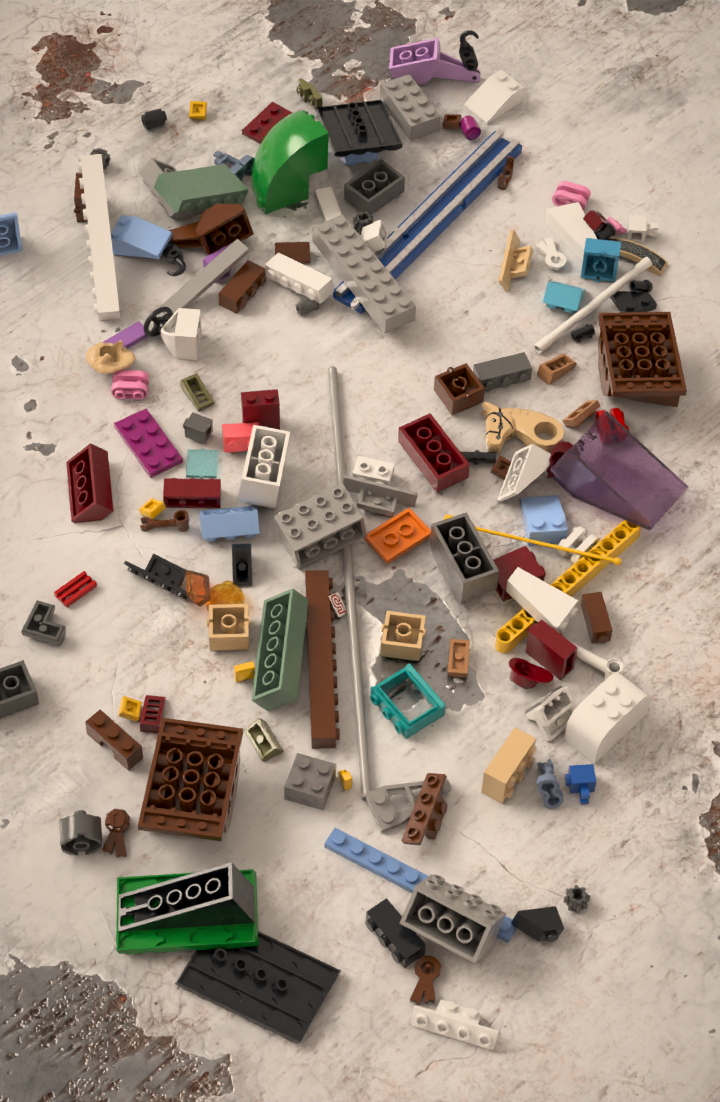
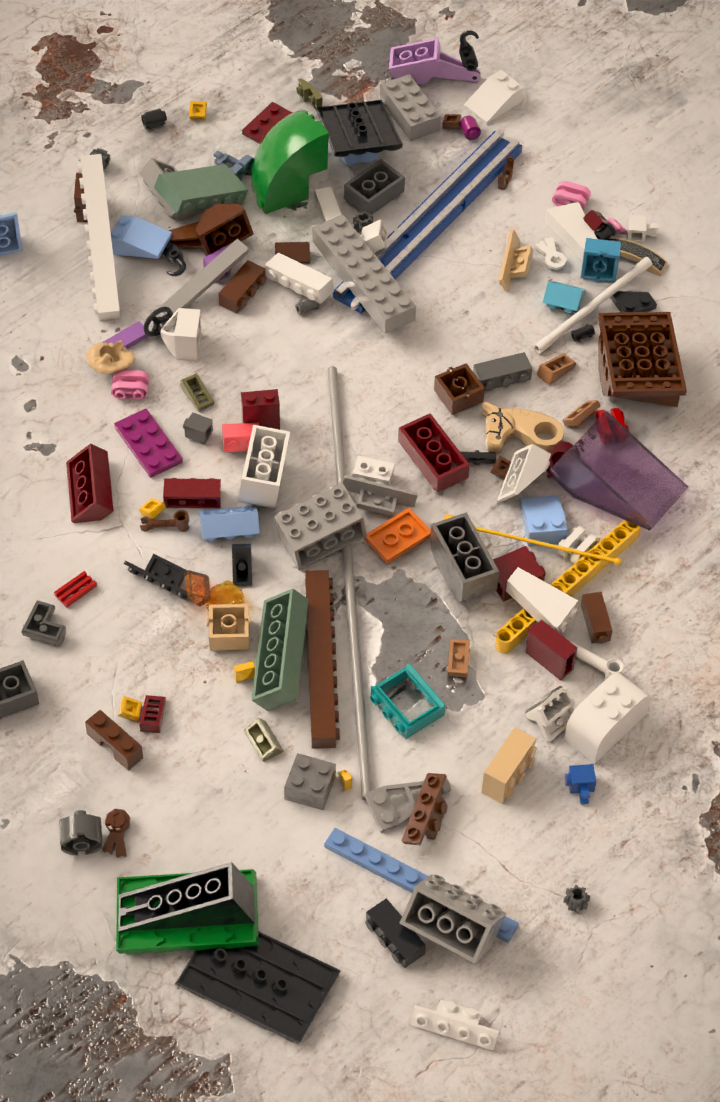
(192, 780): reddish brown wedge -> none
(202, 463): clear light blue piece -> none
(338, 604): white sticker -> none
(403, 635): tan brick -> none
(427, 970): reddish brown piece -> none
(527, 674): dark red piece -> none
(539, 923): black slope -> none
(548, 785): sand blue piece -> none
(641, 286): black pin -> none

